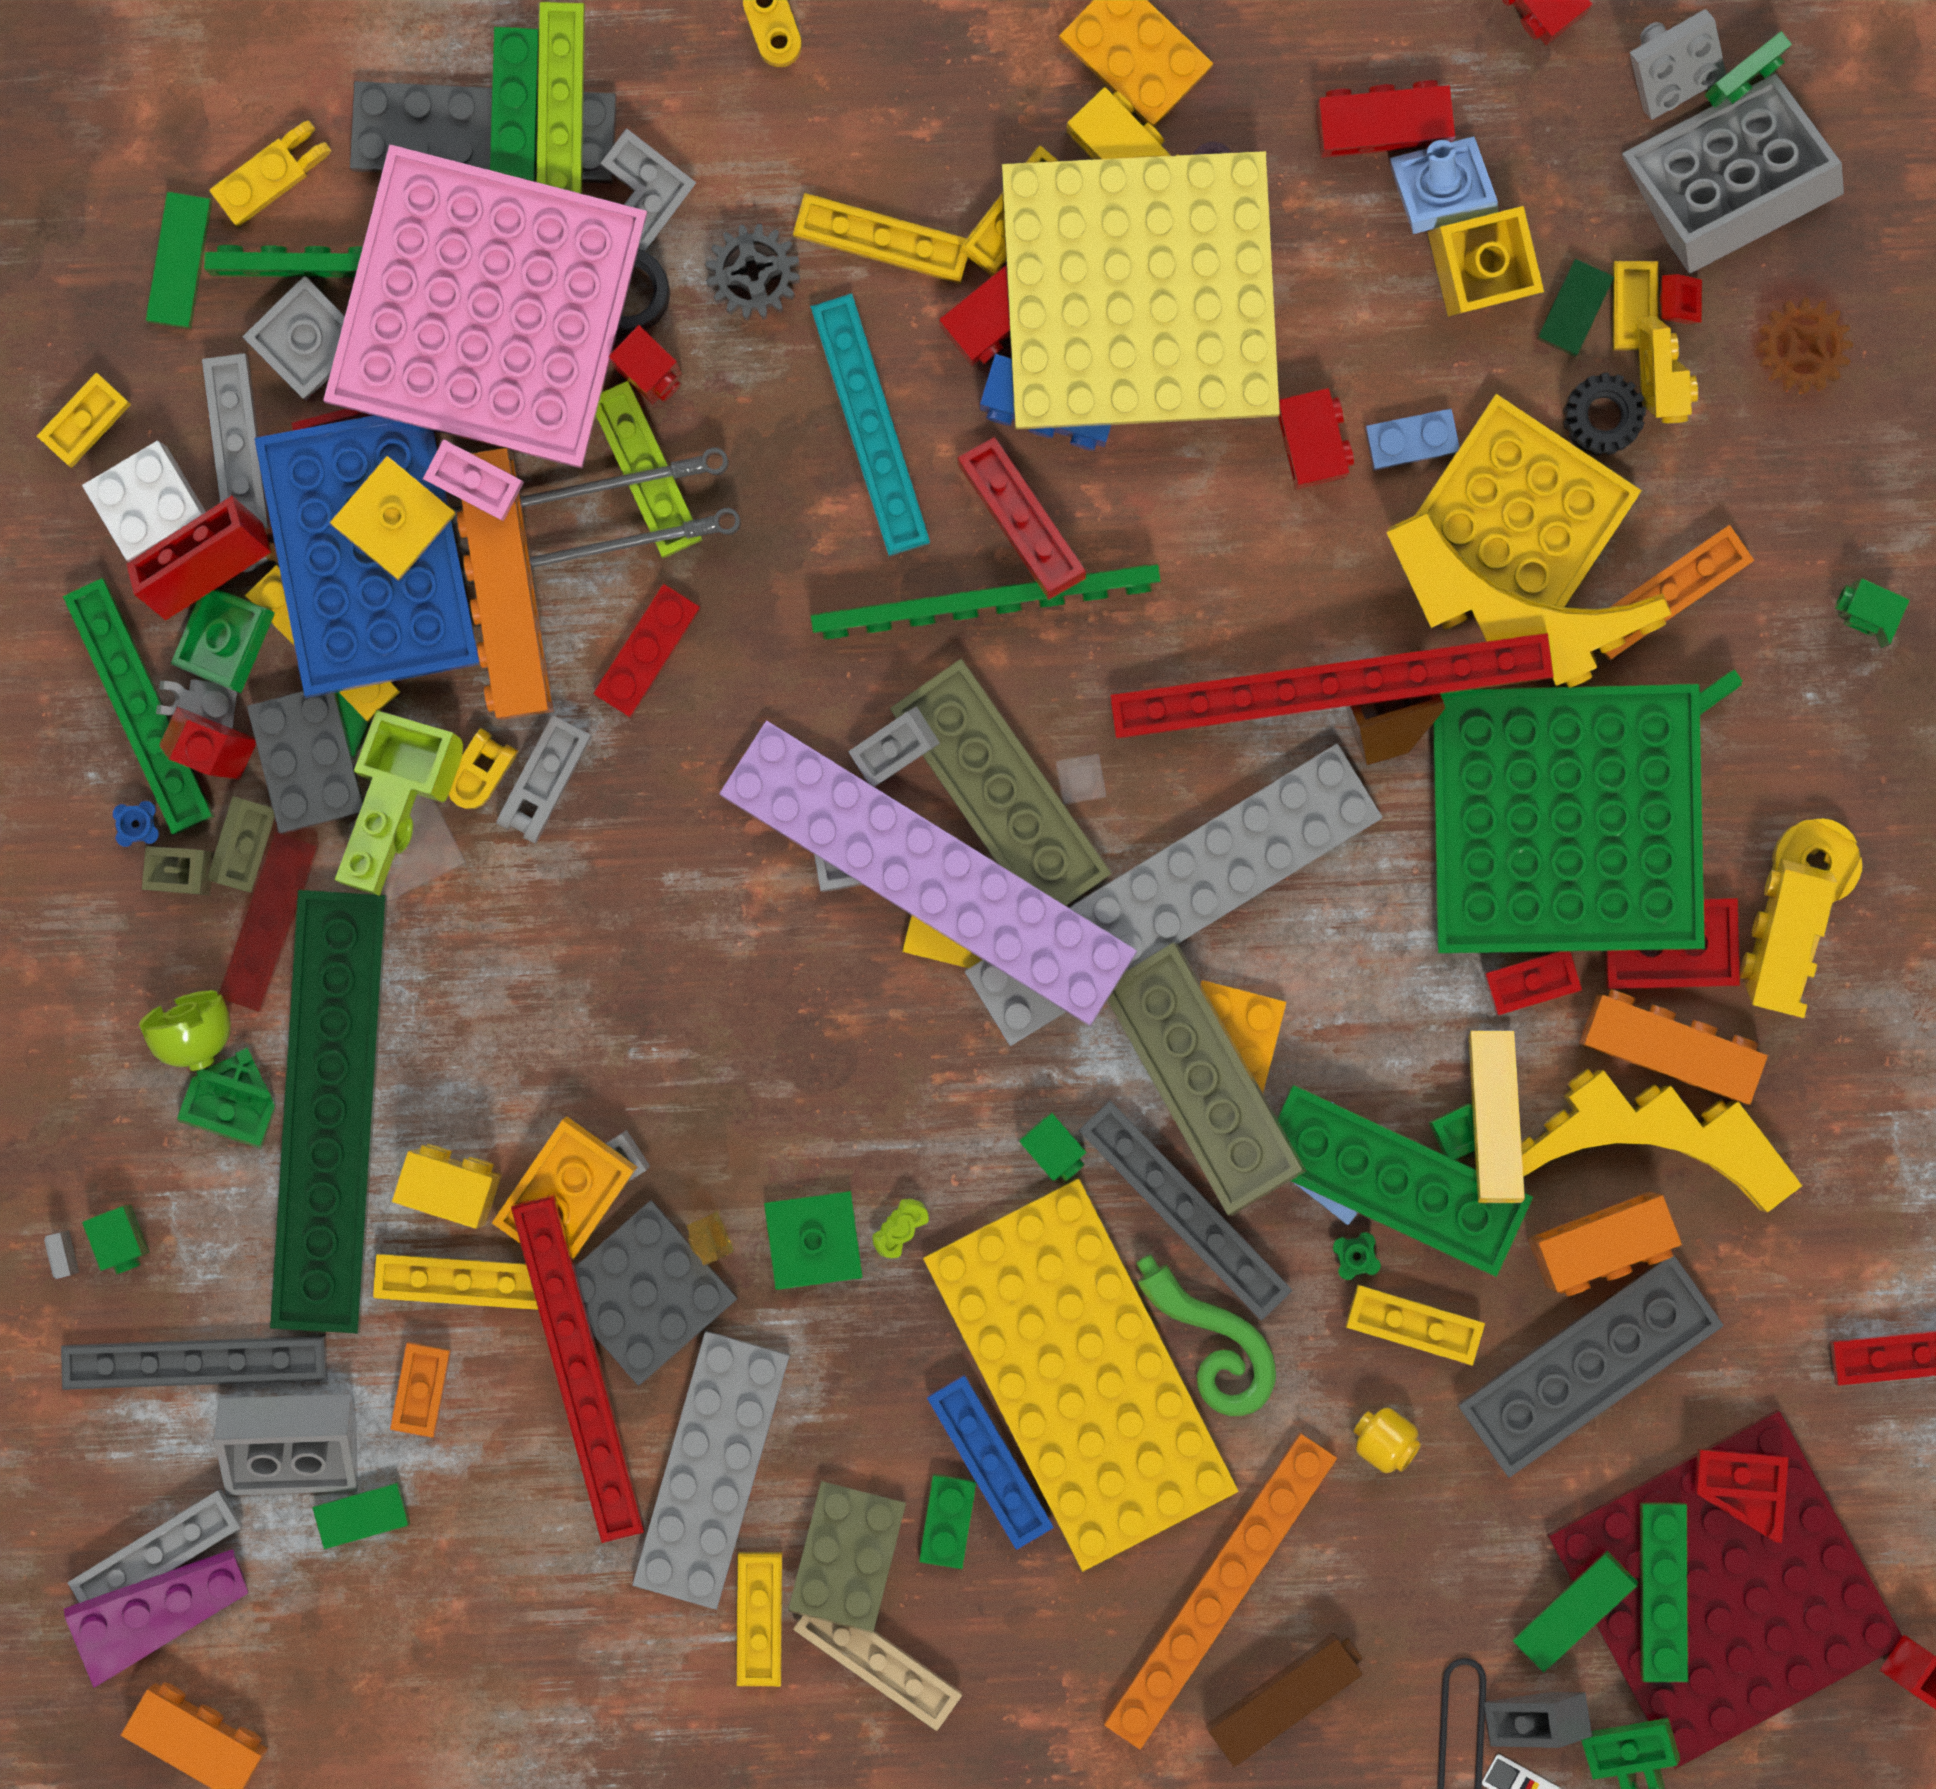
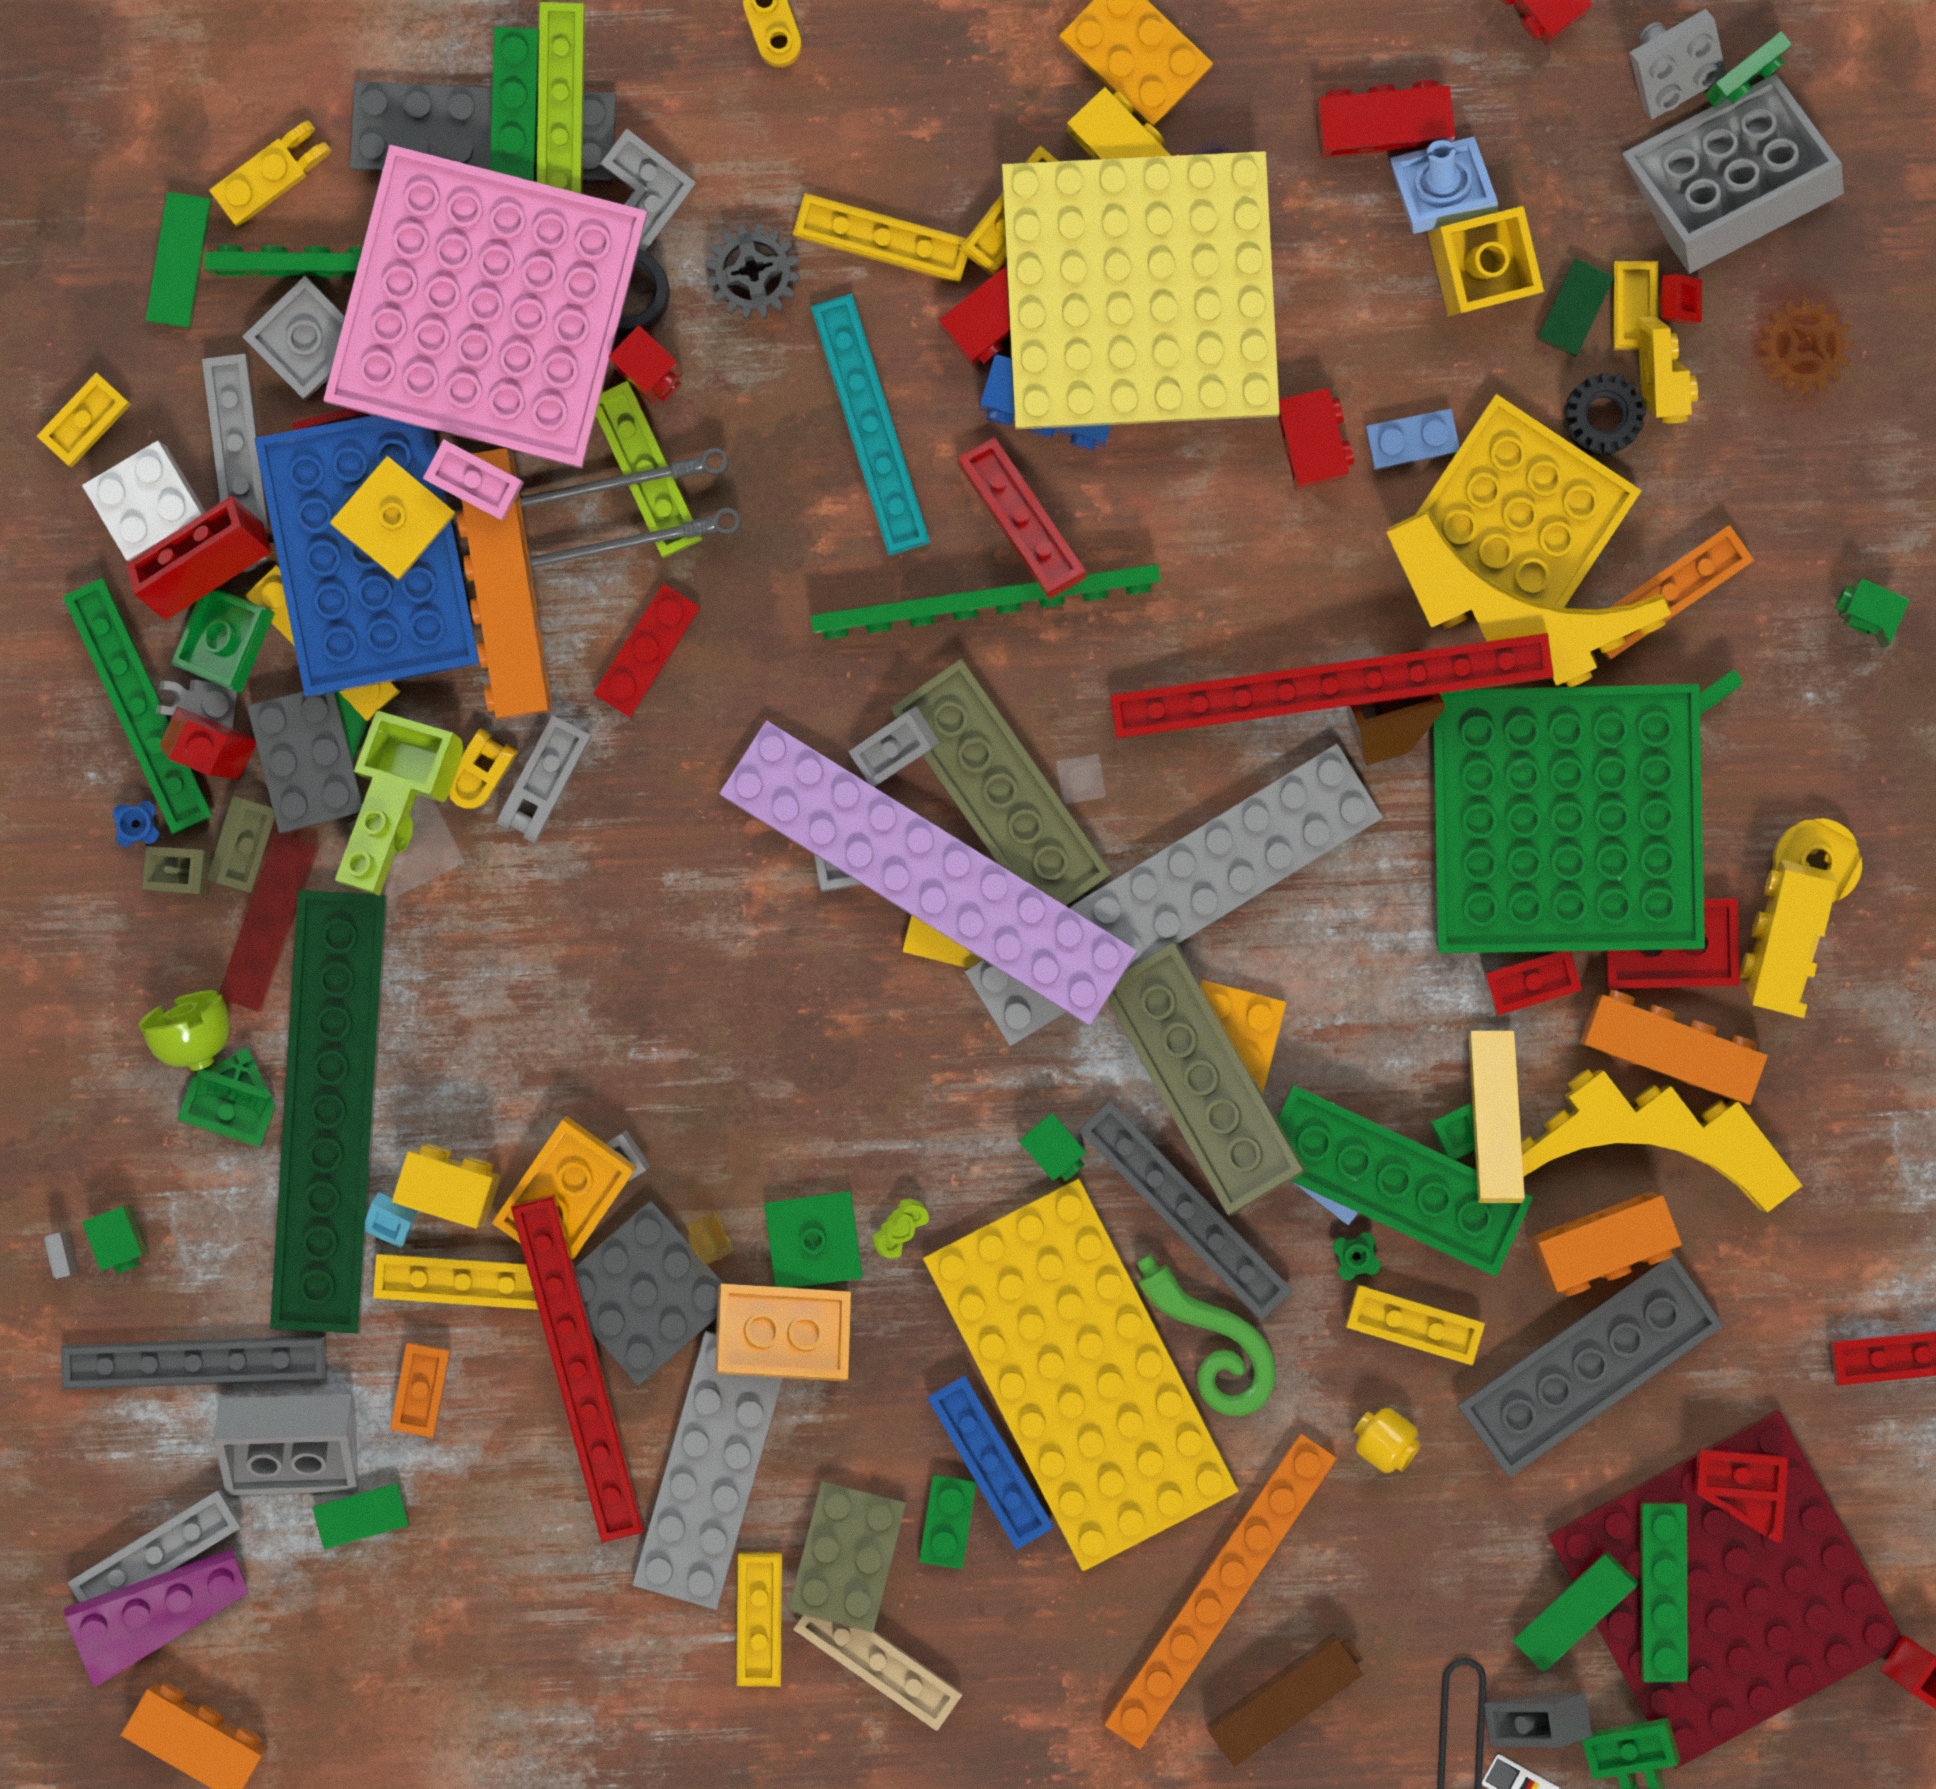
(389, 1220): none -> medium azure plate
(782, 1332): none -> light orange plate

